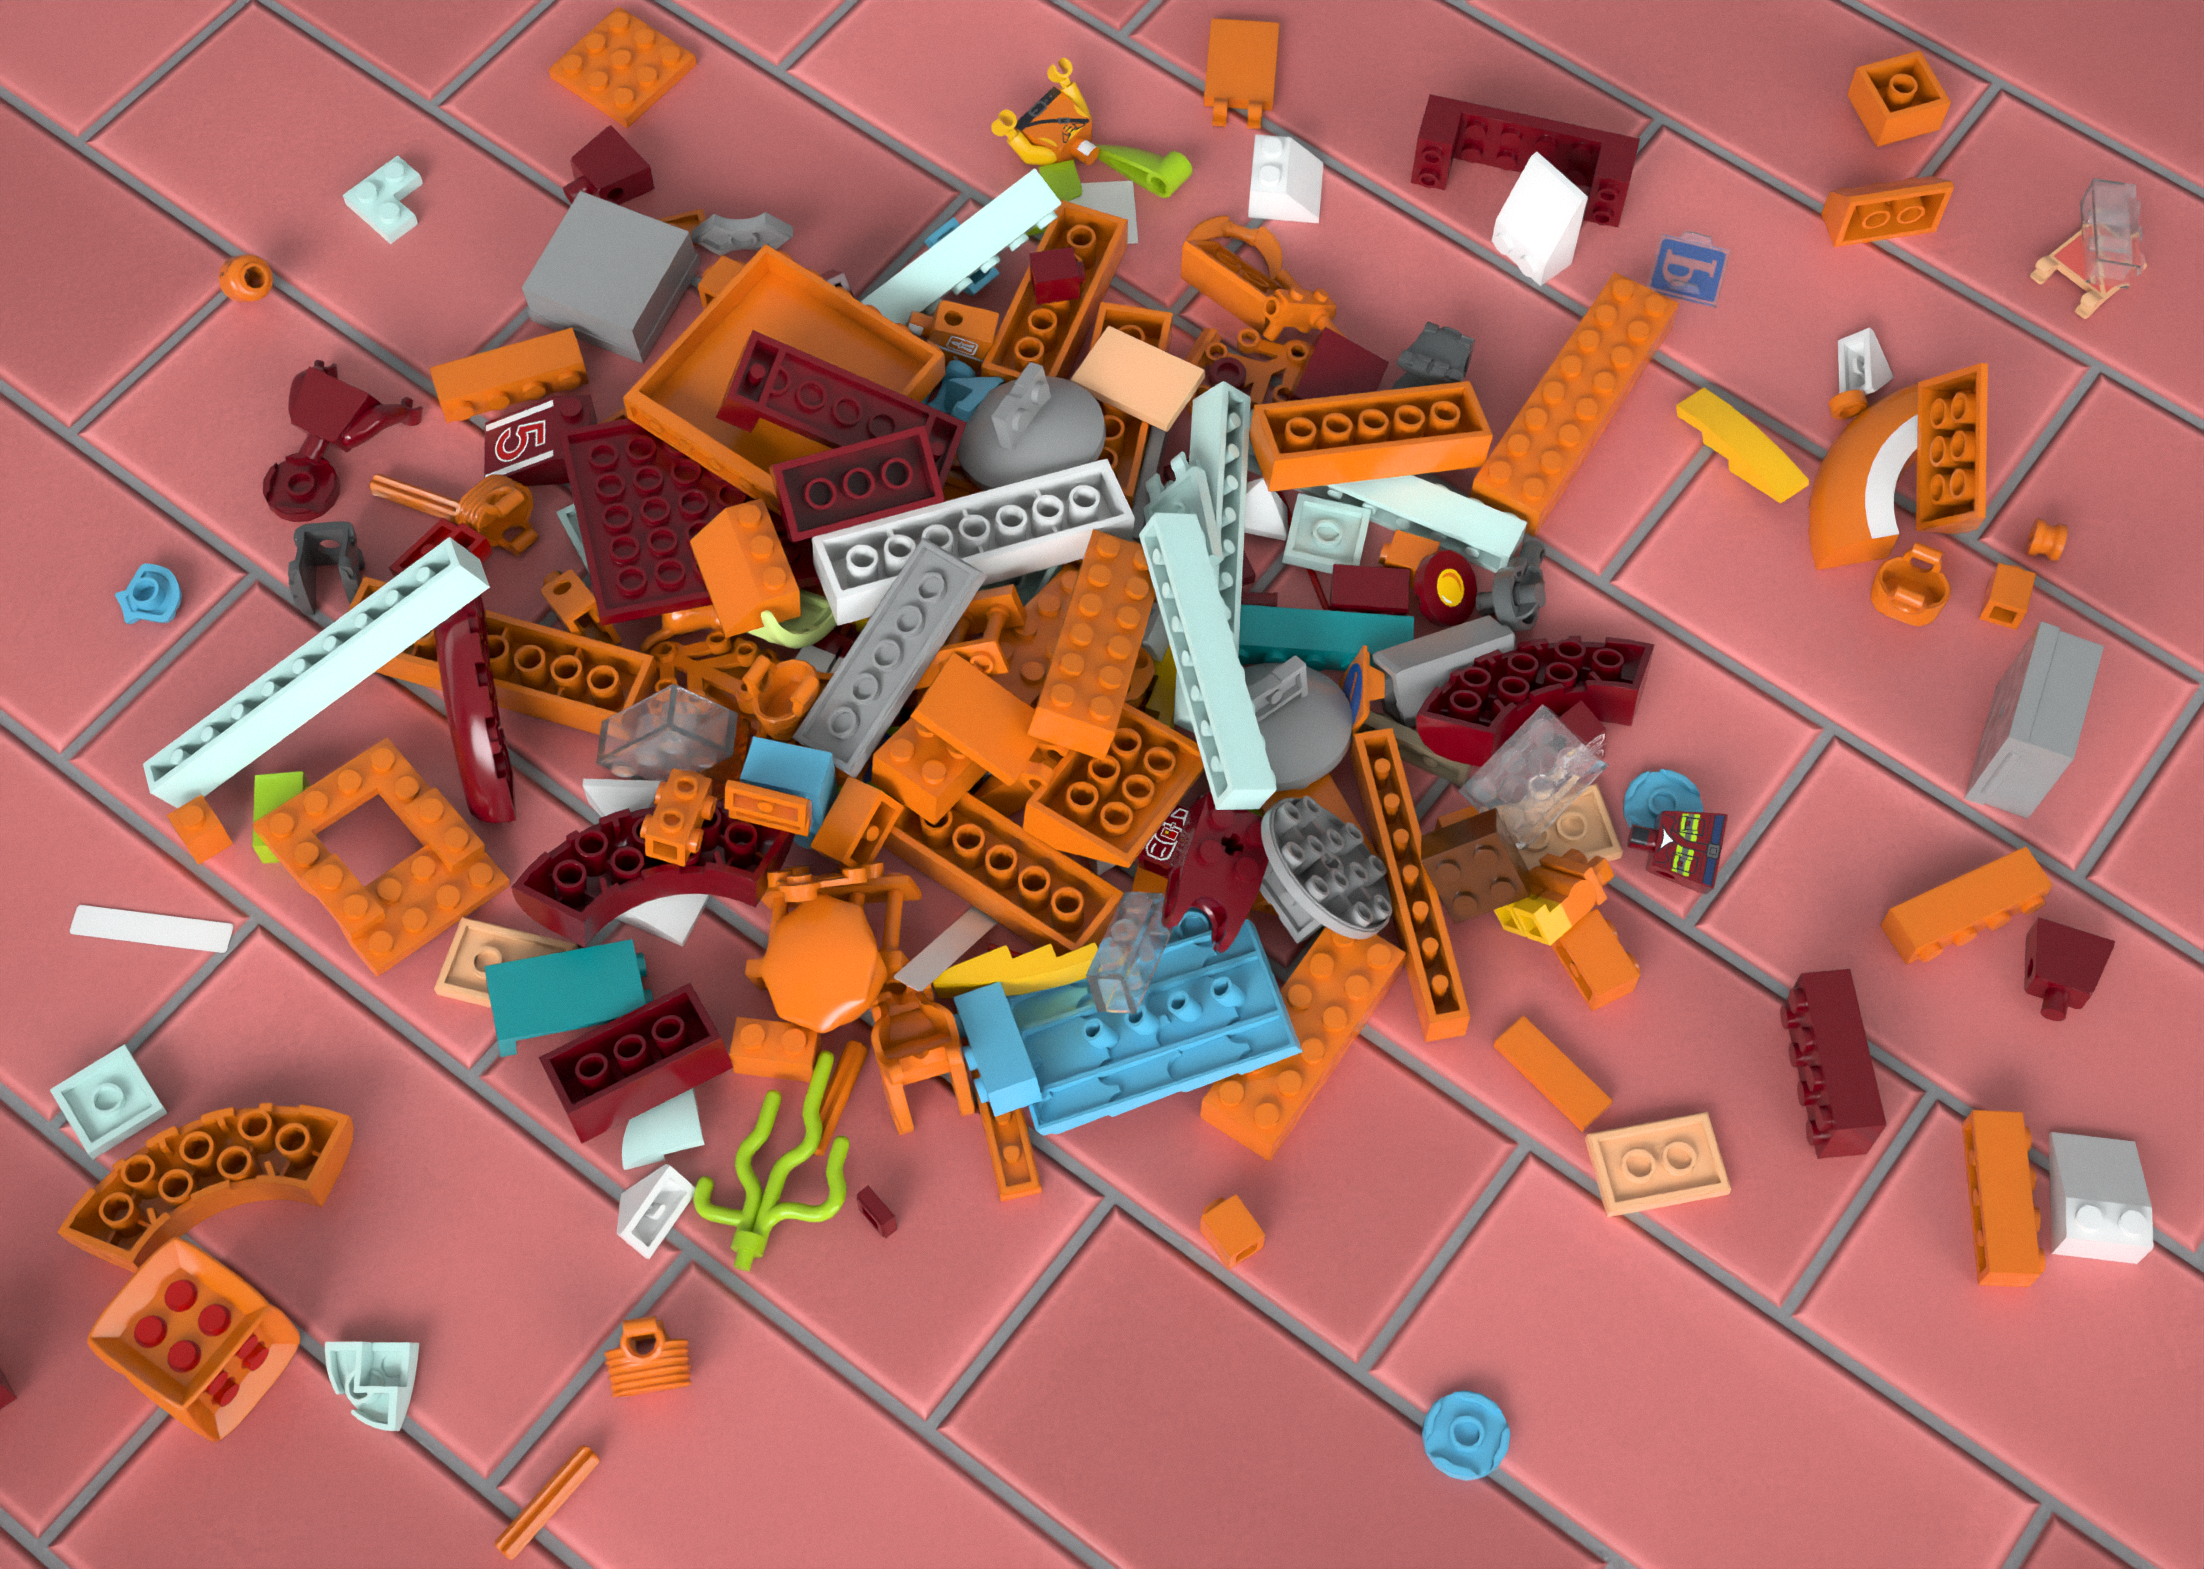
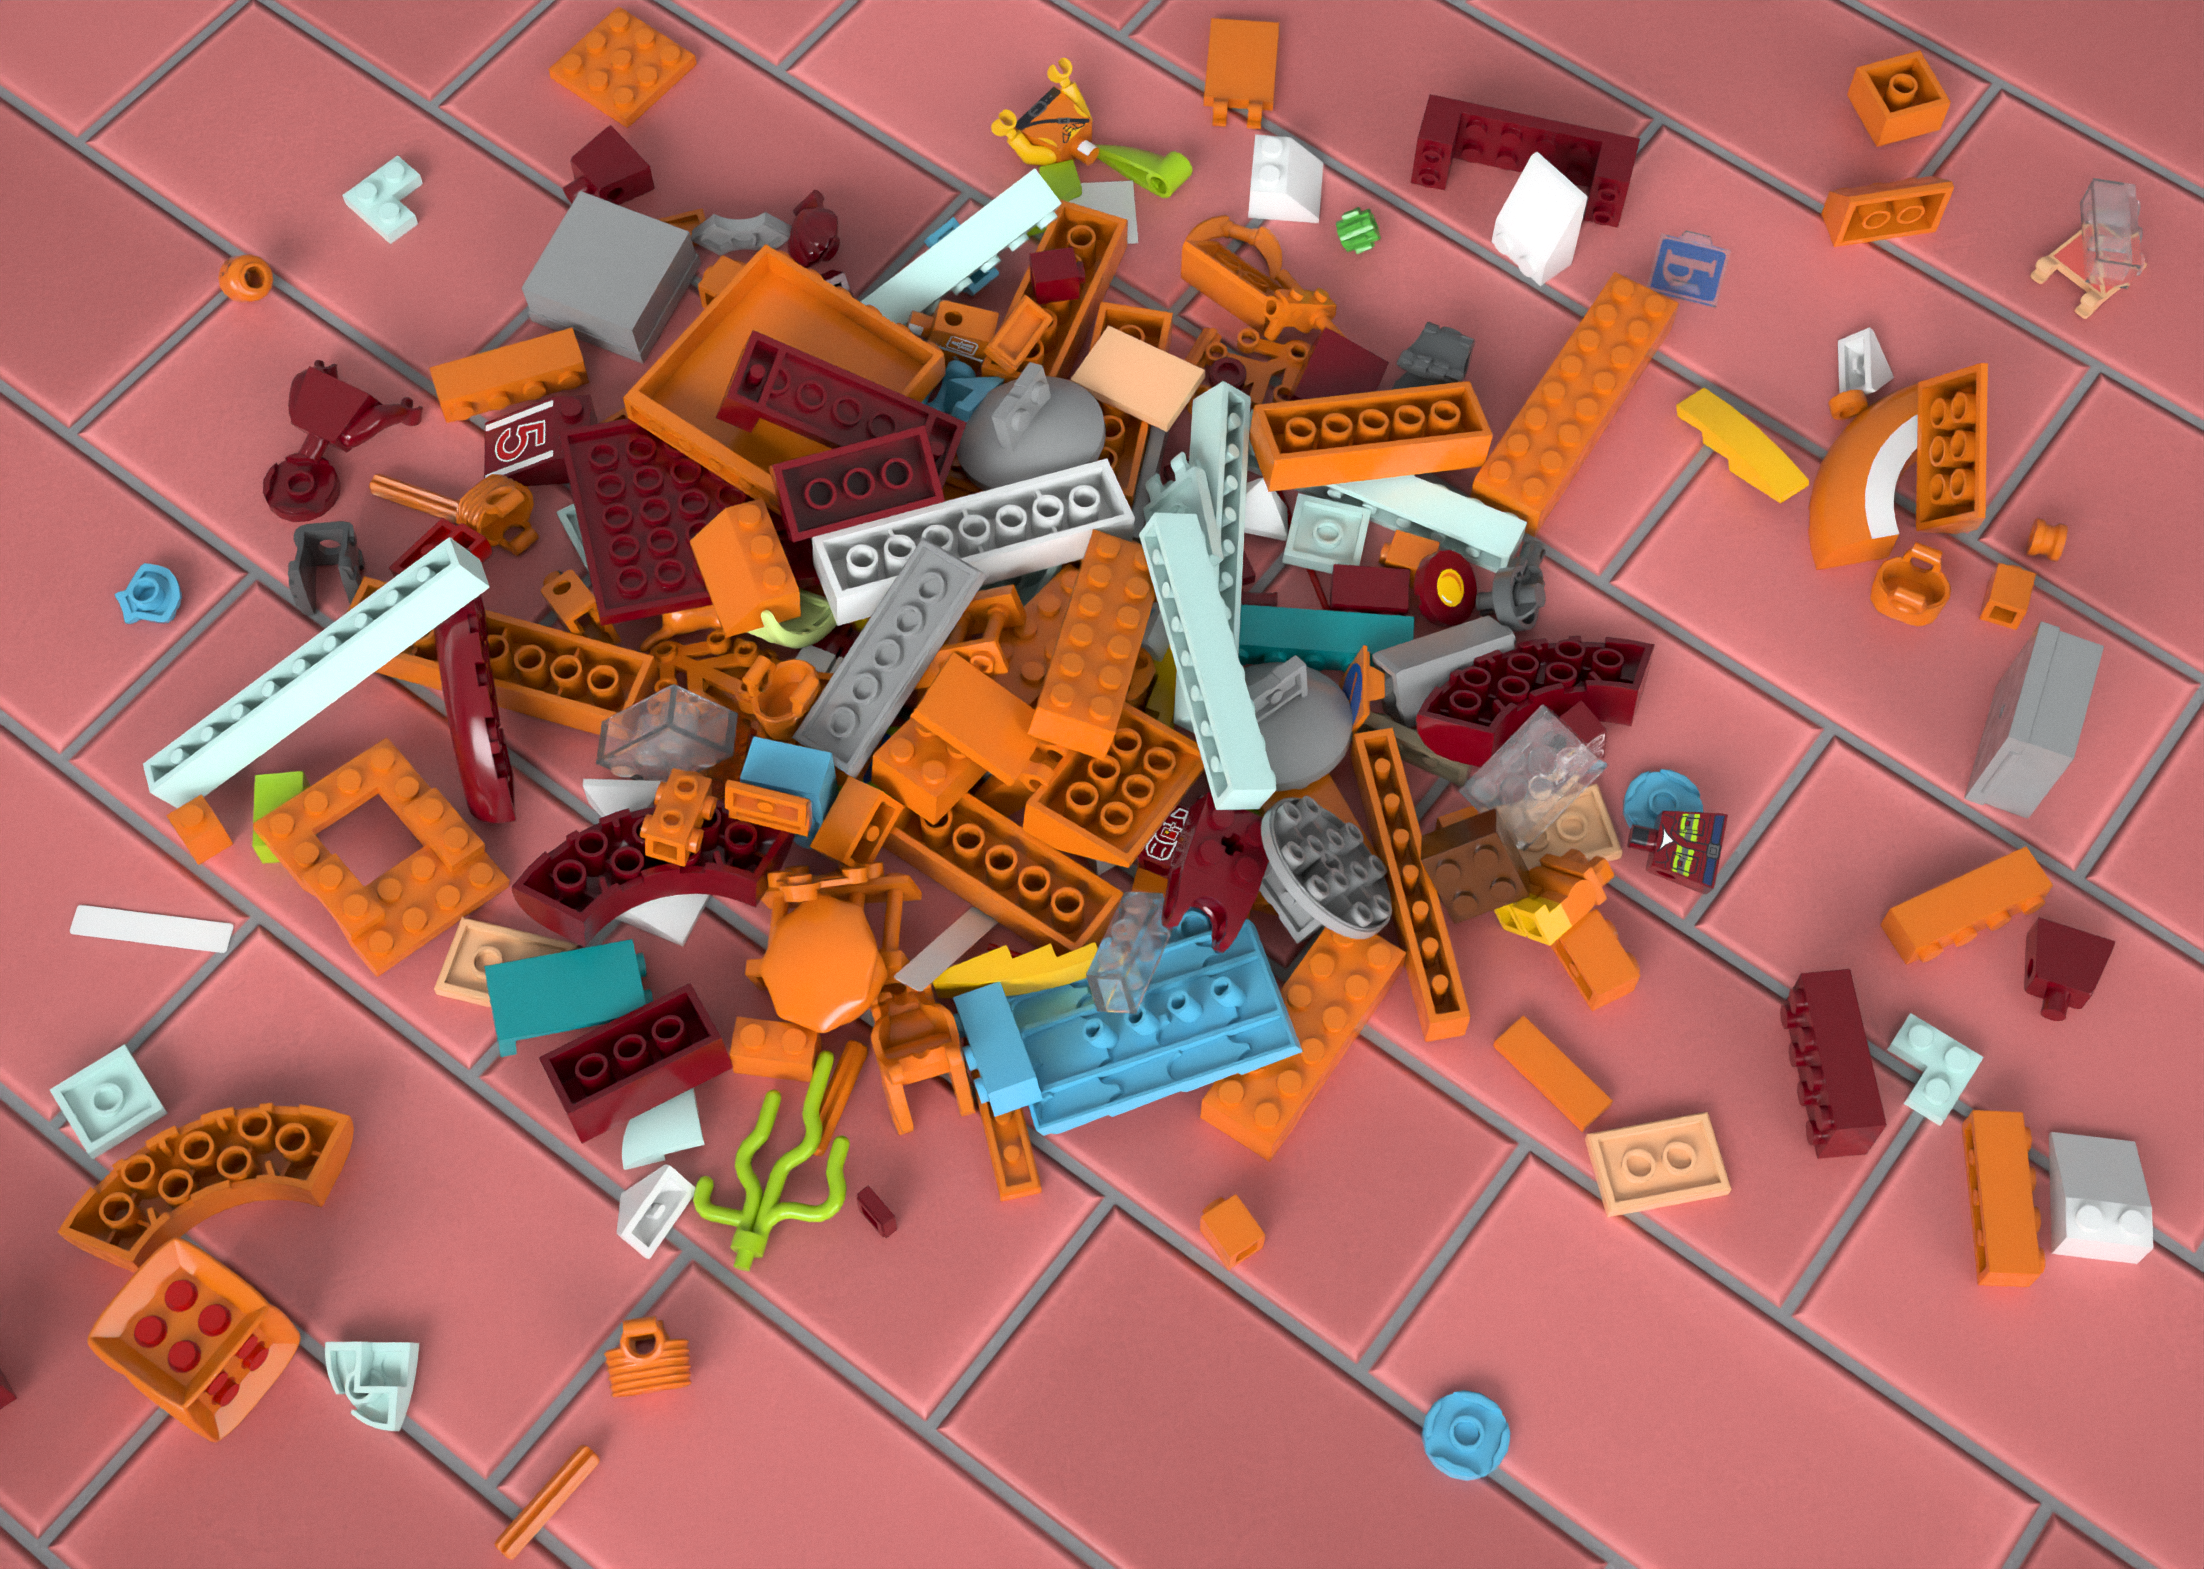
(813, 232): none -> dark red animal
(1018, 334): none -> orange tile
(1358, 230): none -> bright green gear
(1944, 1065): none -> light aqua plate

